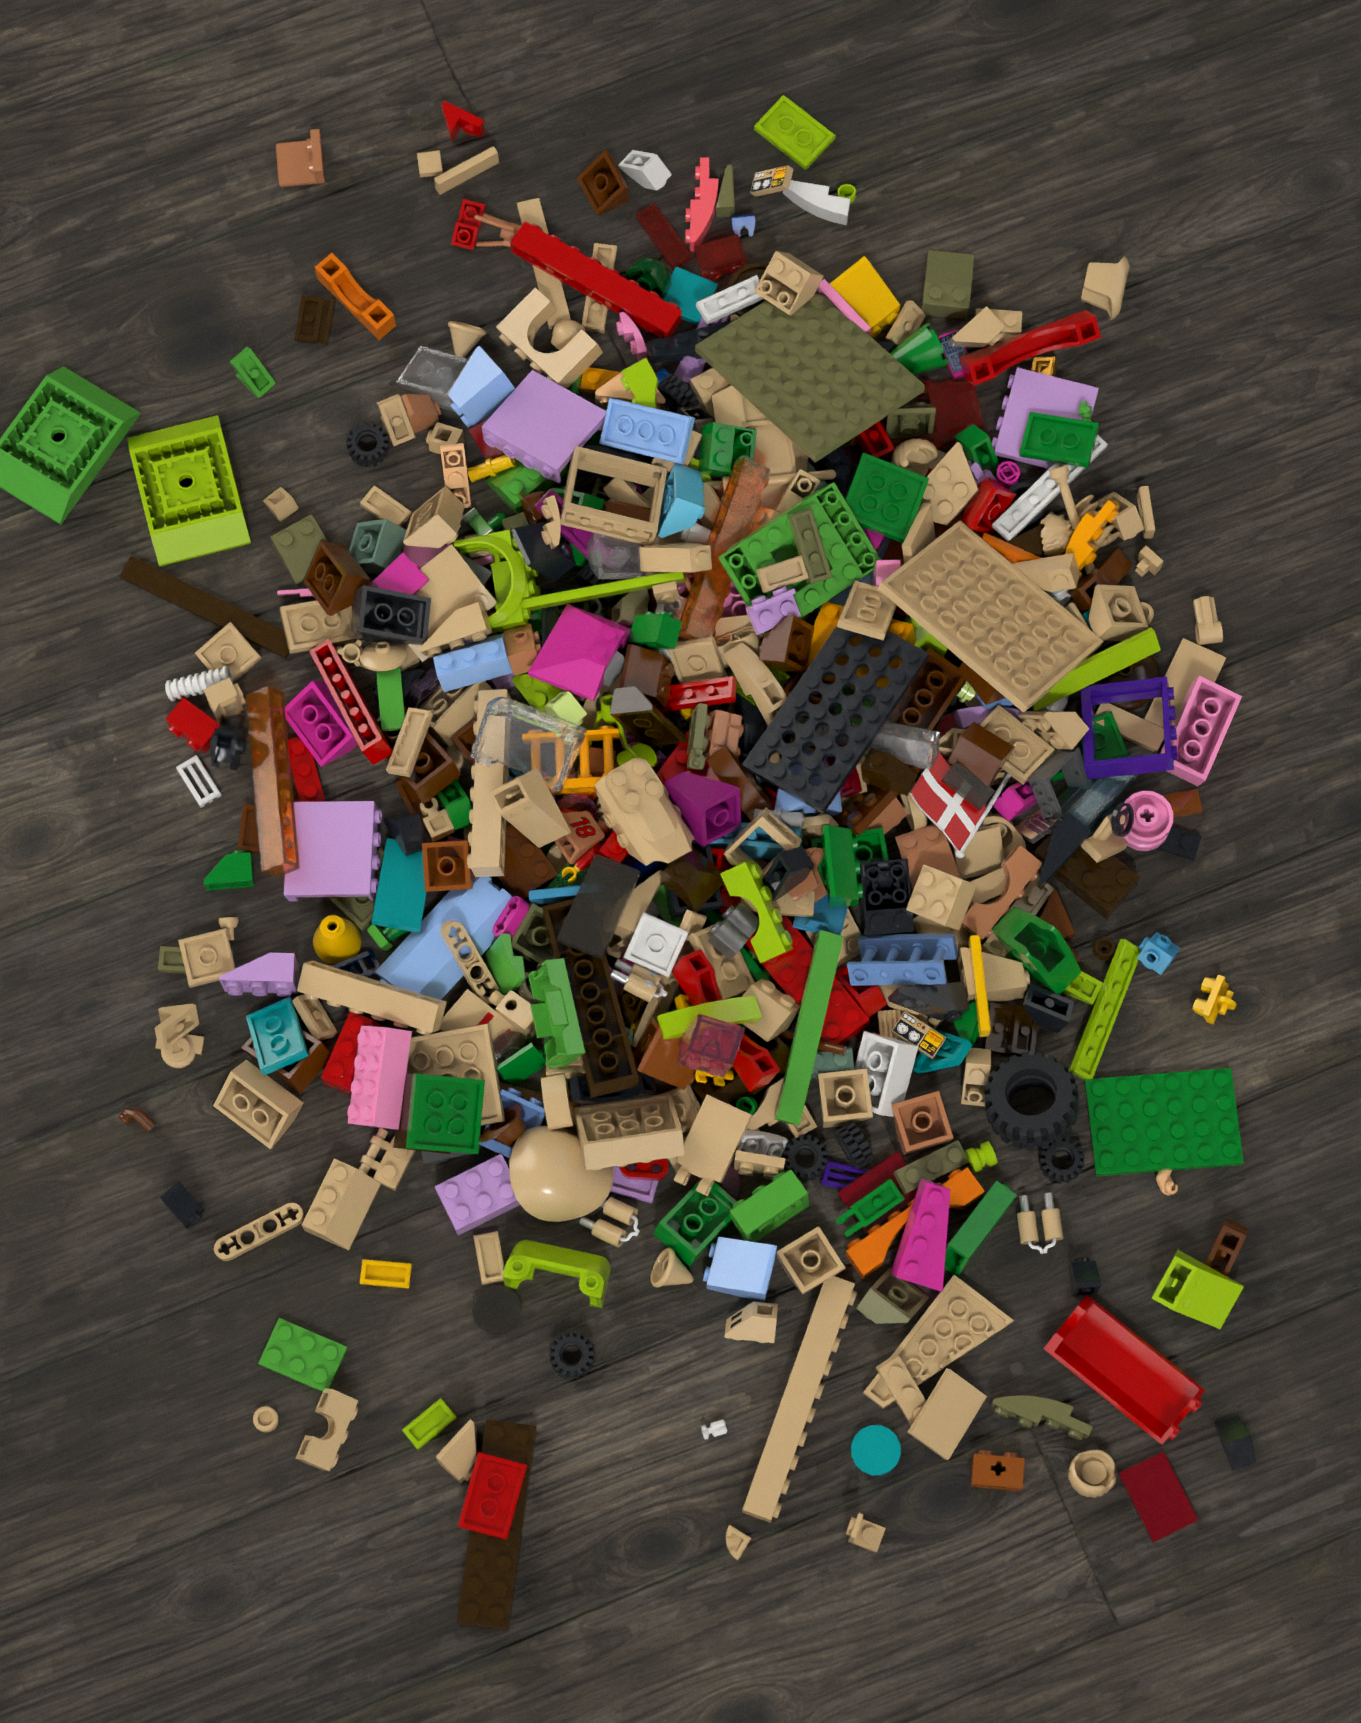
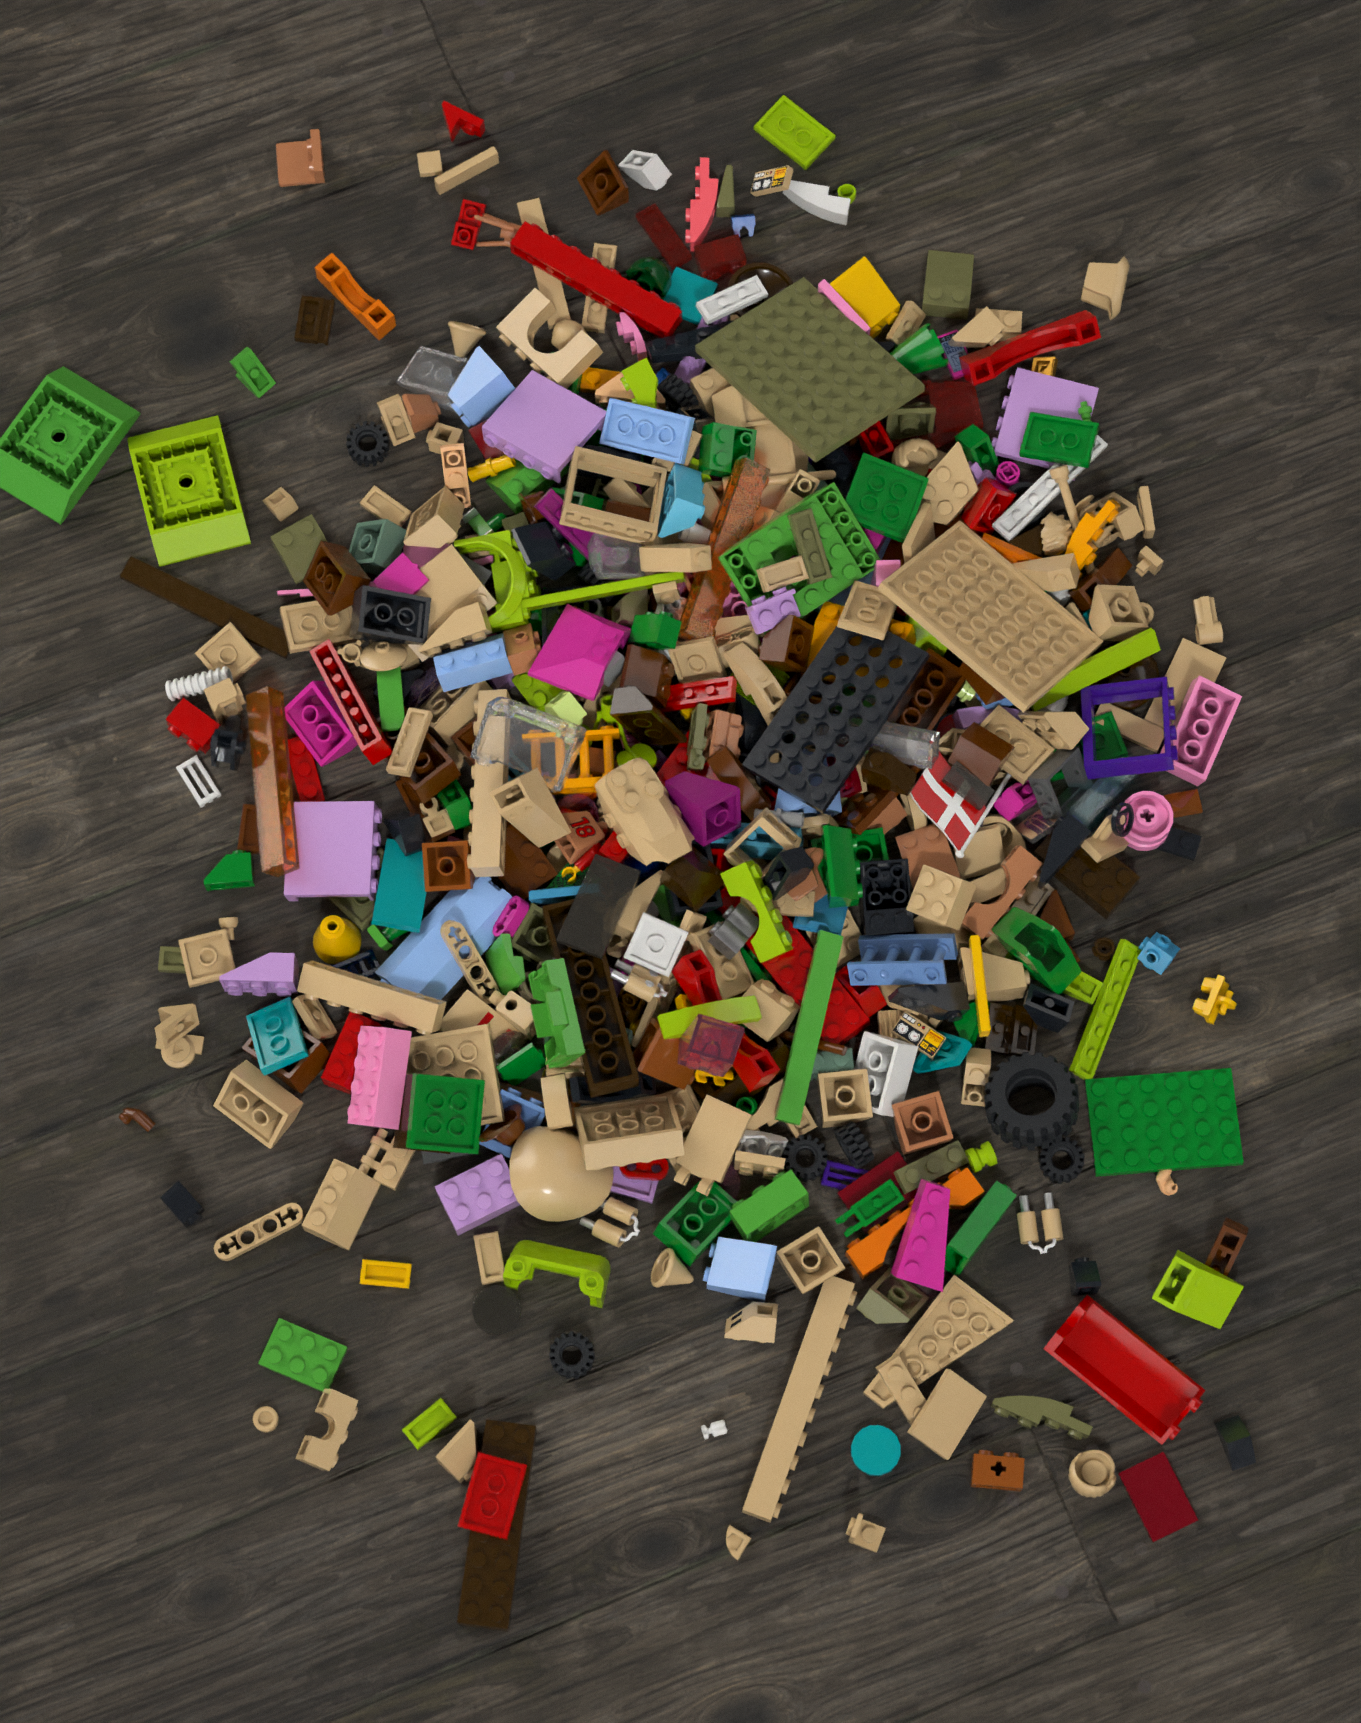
(552, 530): tan slope -> none
(788, 282): tan slope -> none

